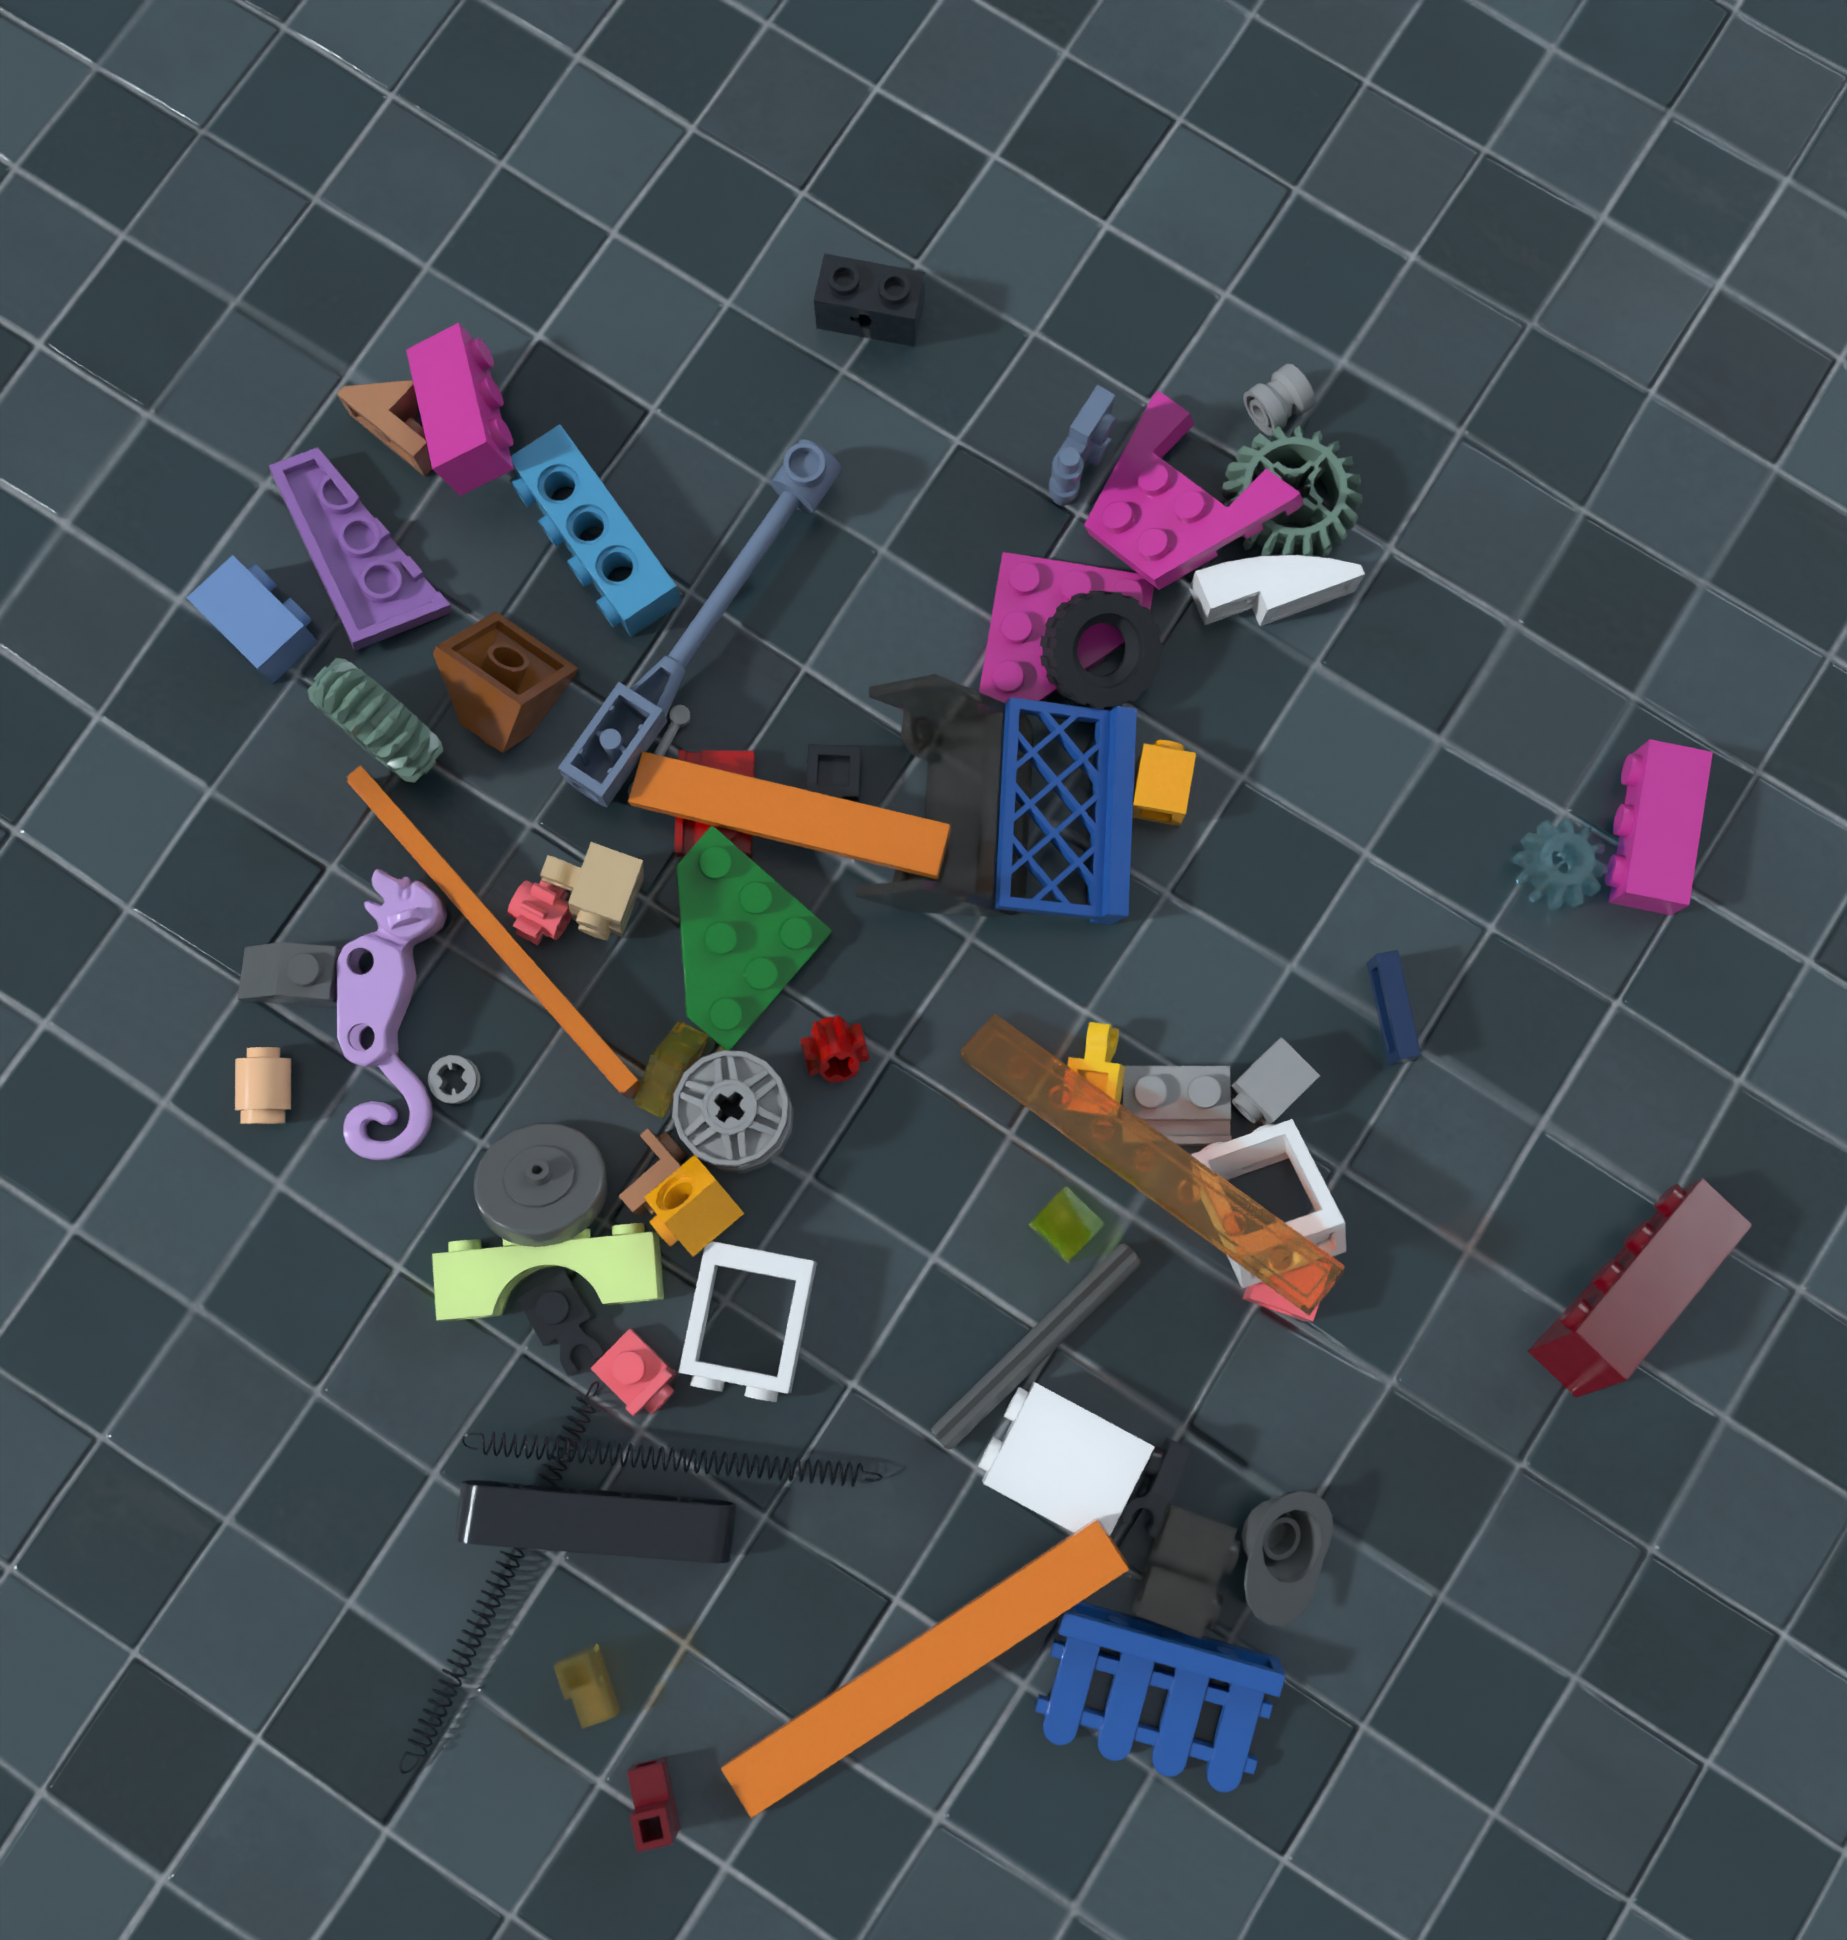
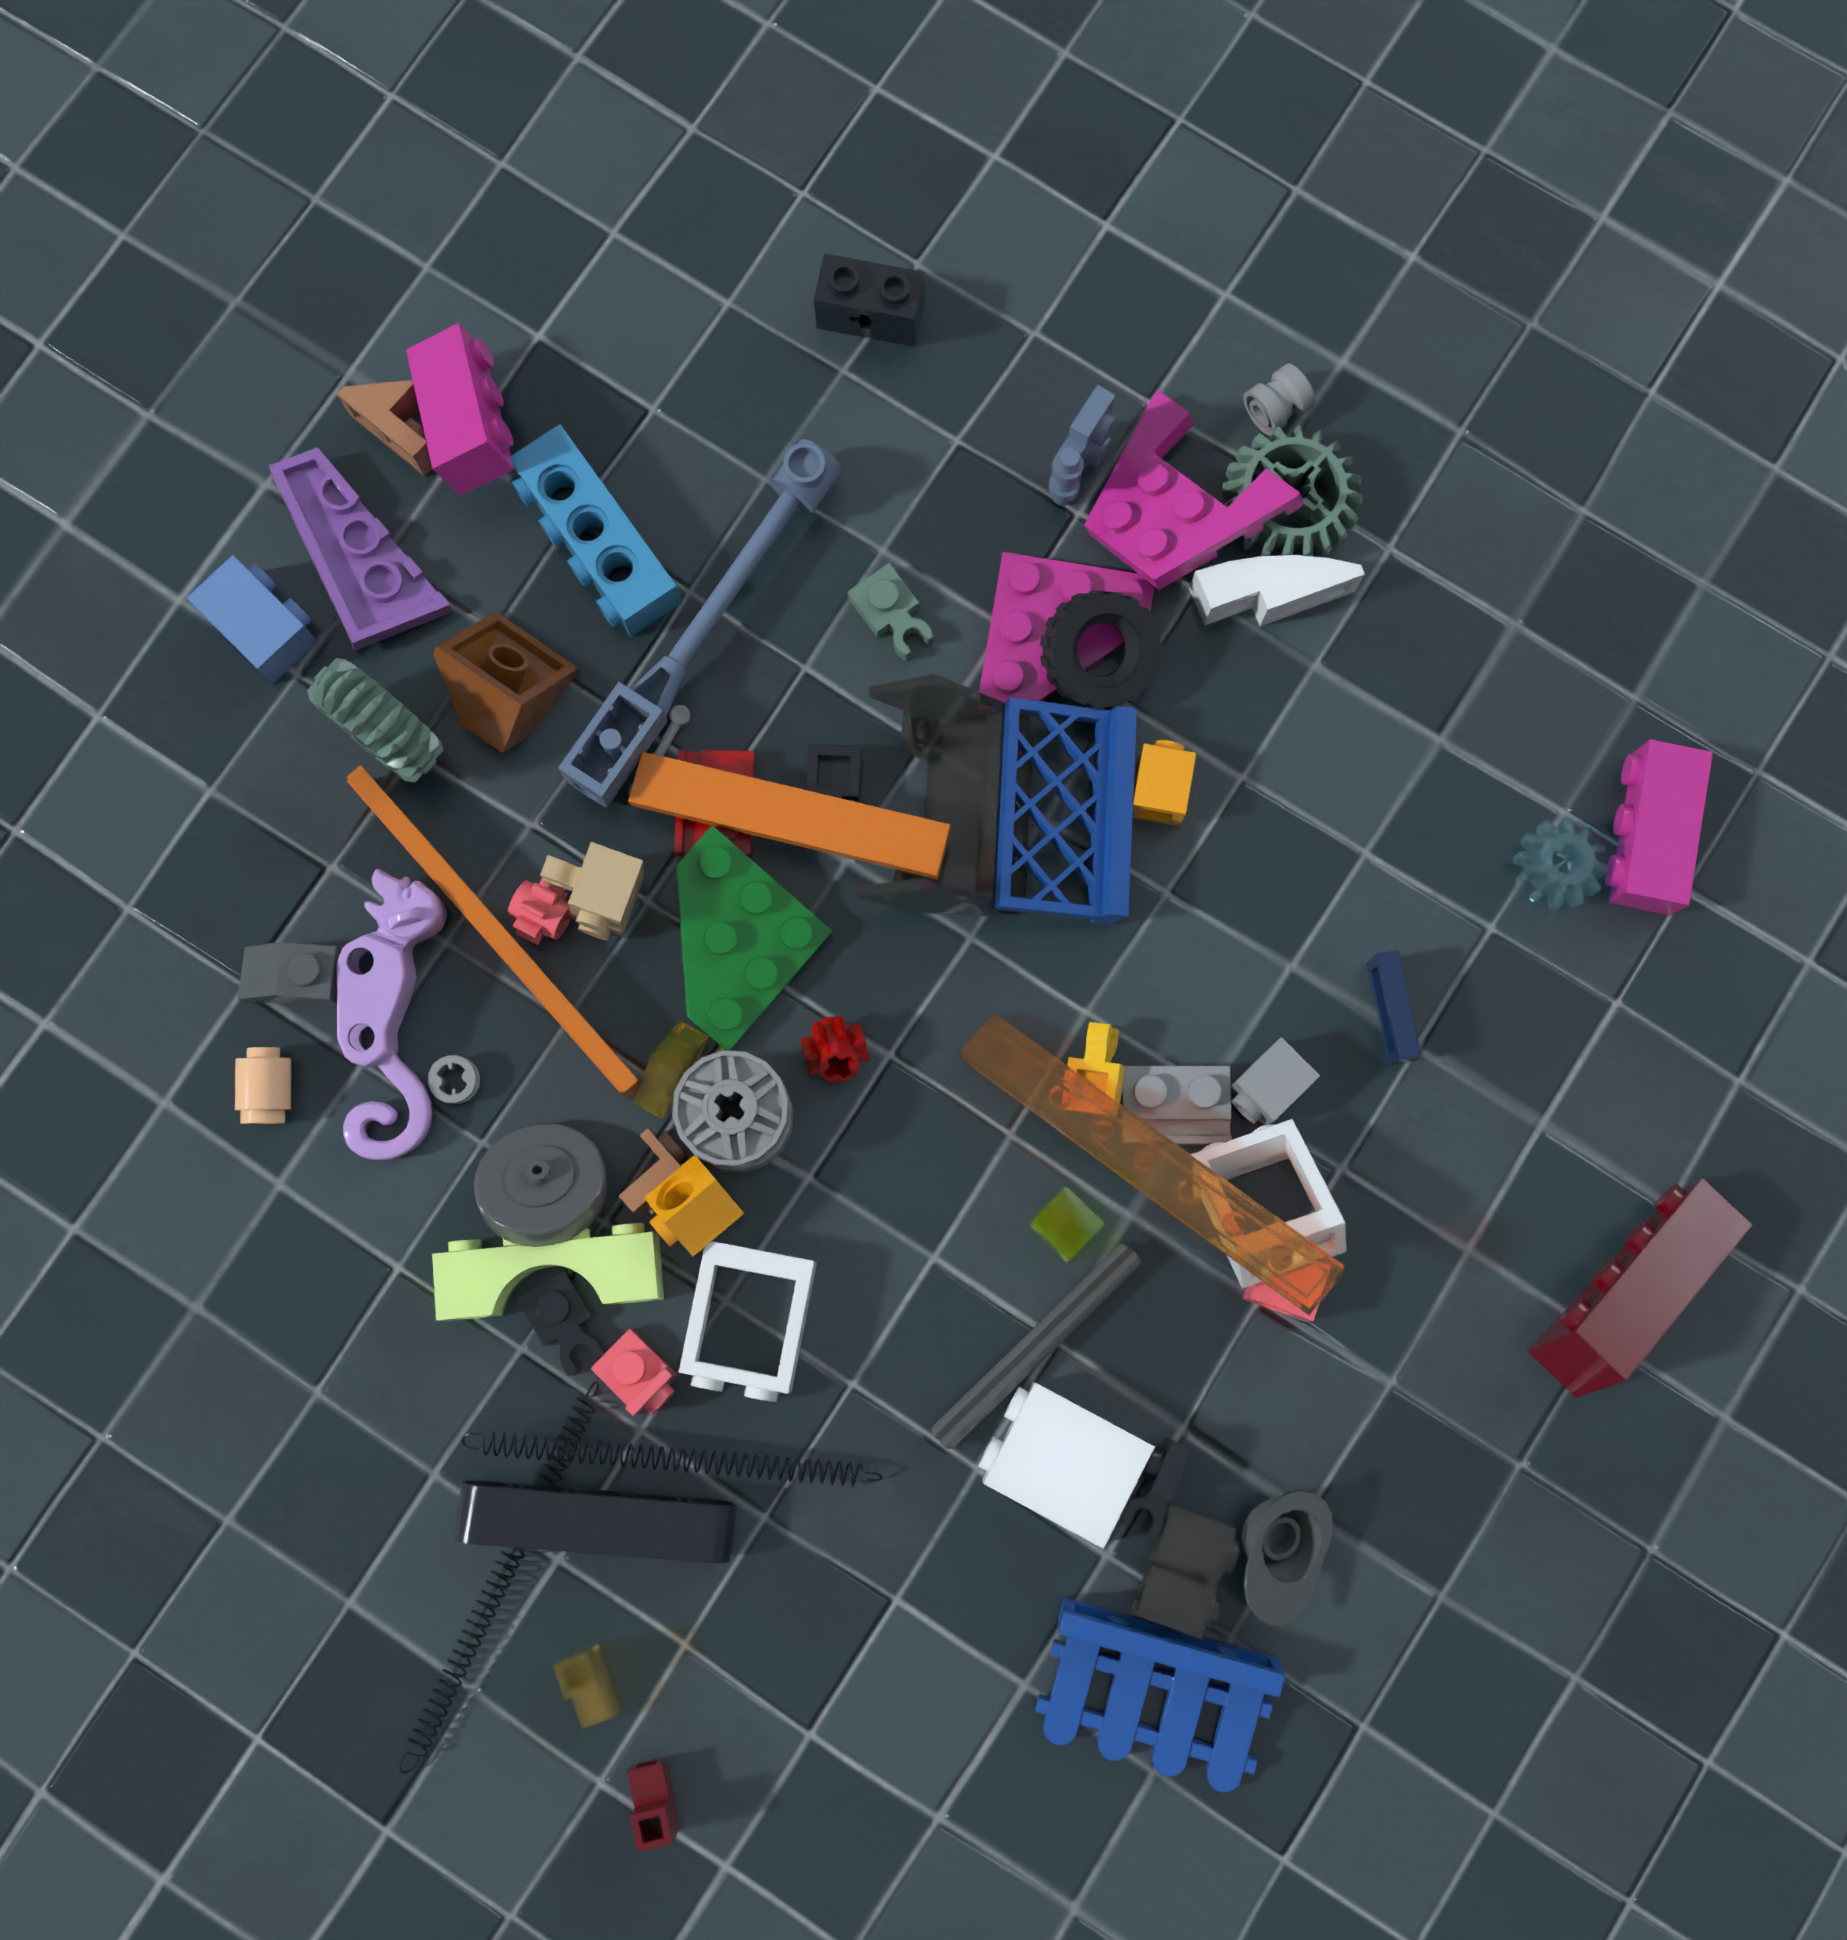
(888, 605): none -> sand green plate
(925, 1667): orange tile -> none

